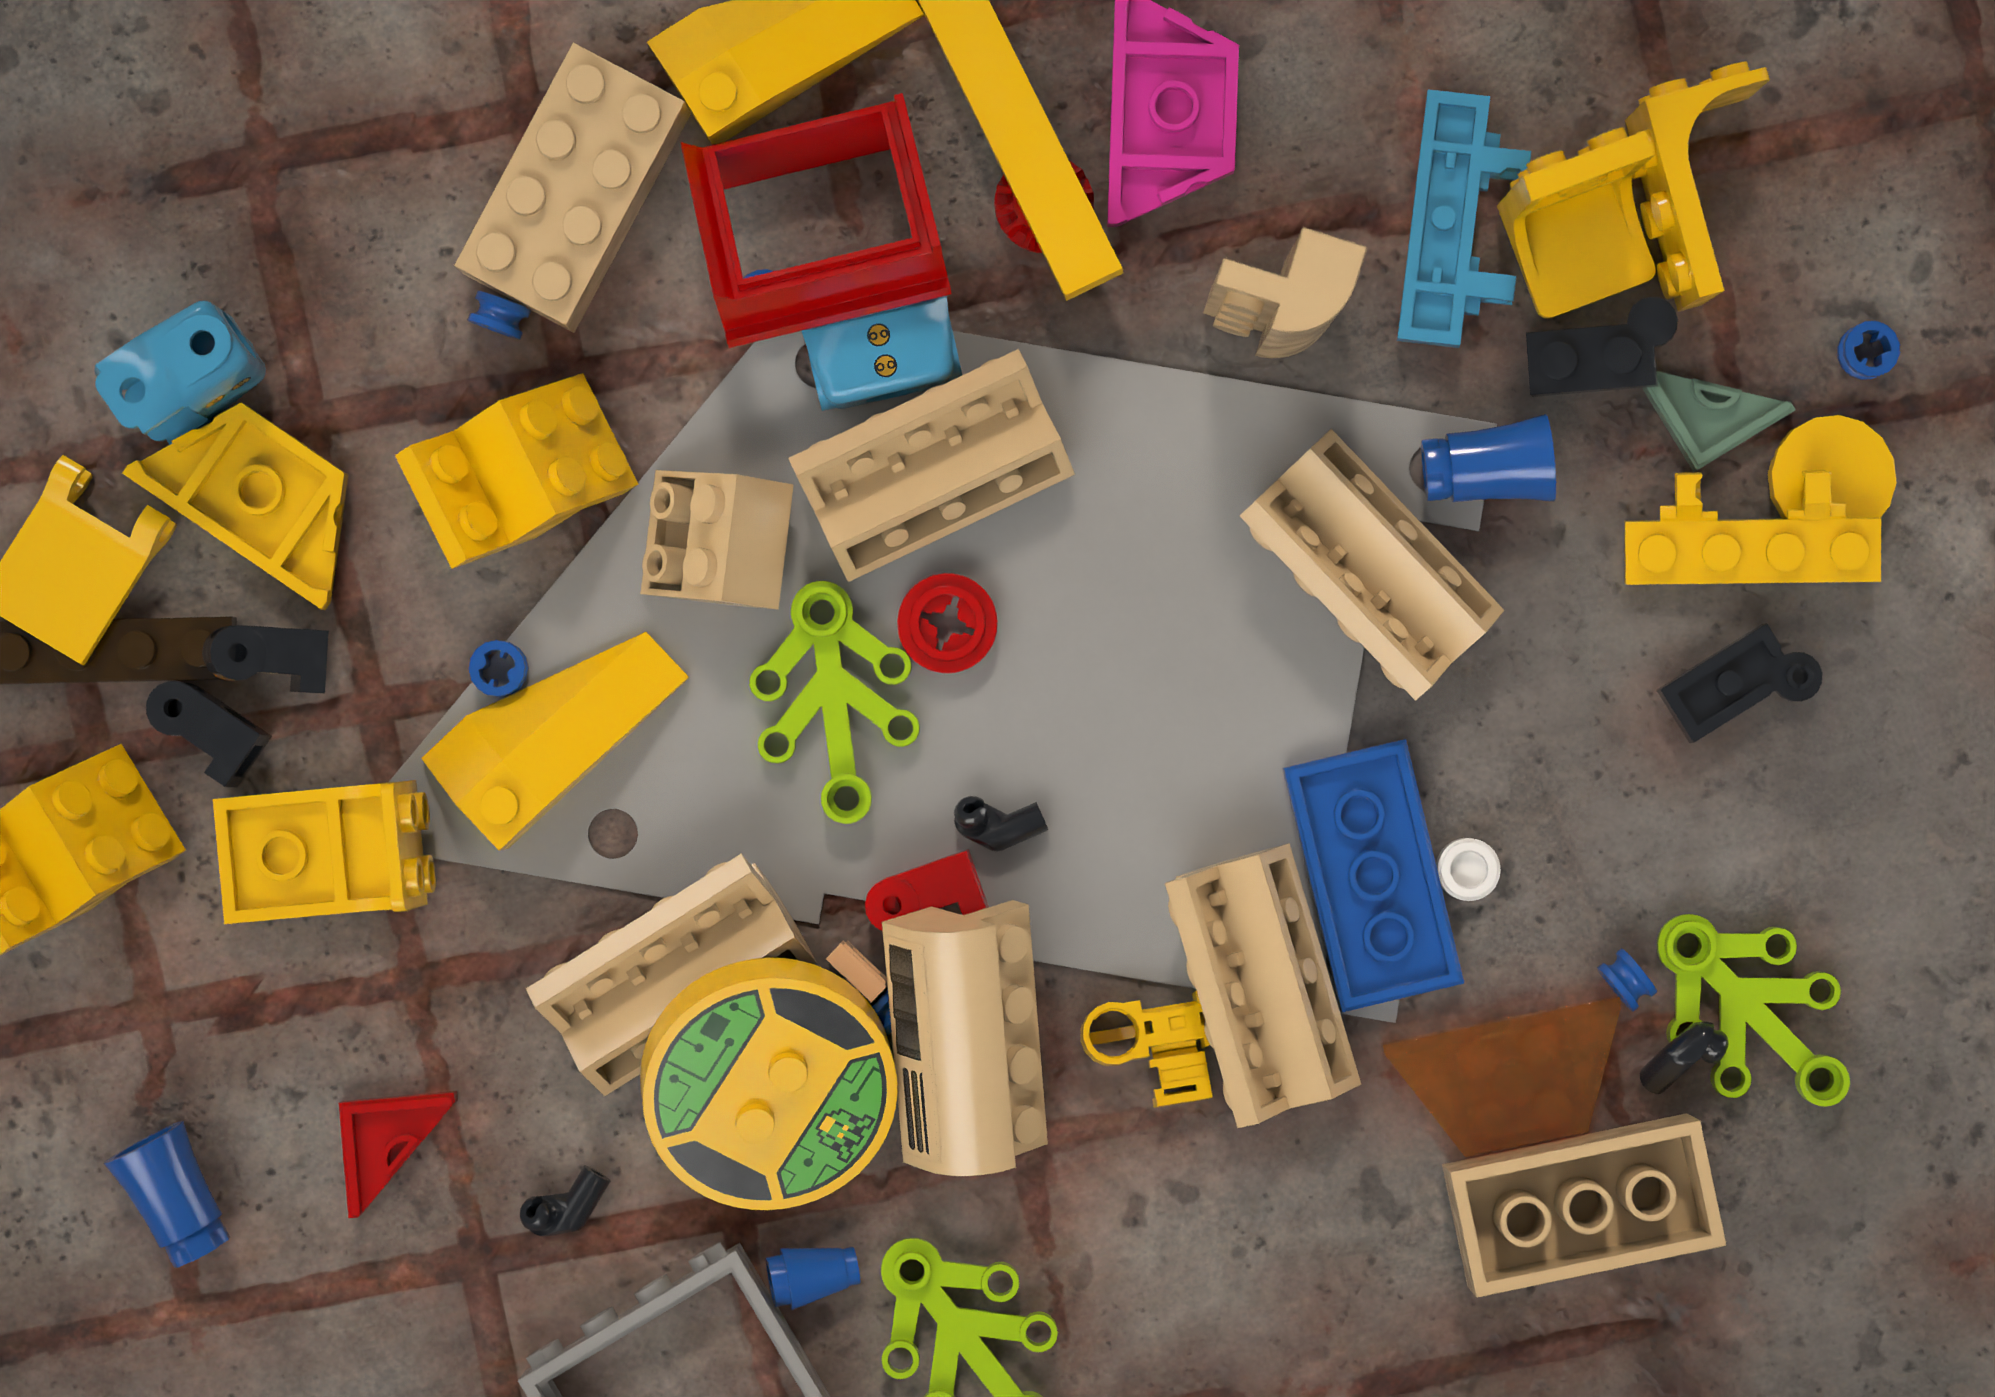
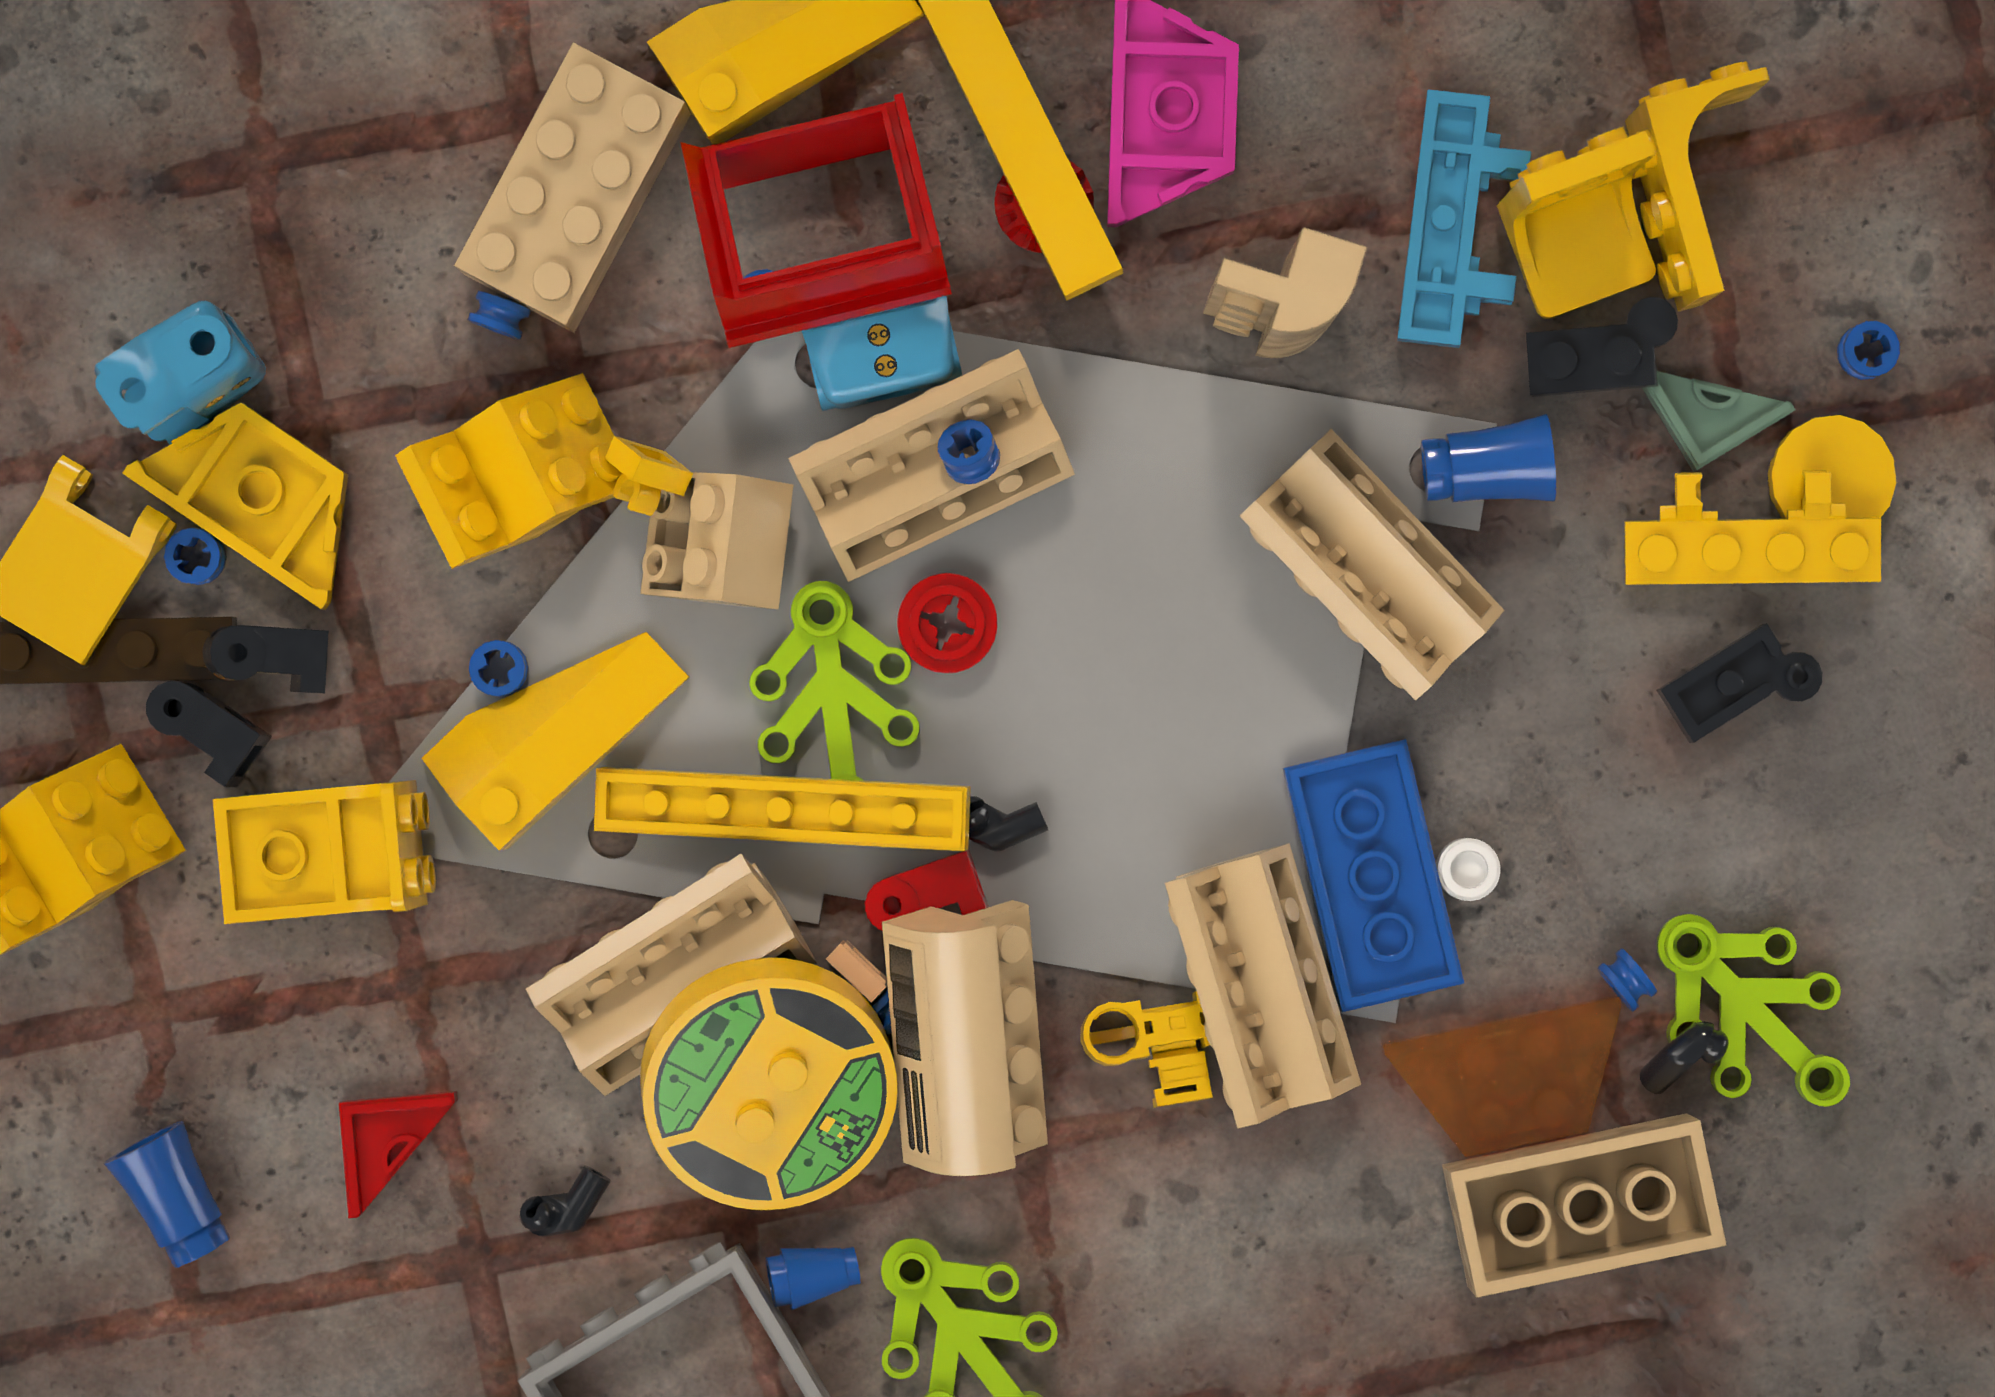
(200, 574): none -> blue bush
(645, 474): none -> yellow tile
(782, 808): none -> yellow tile
(966, 434): none -> blue bush

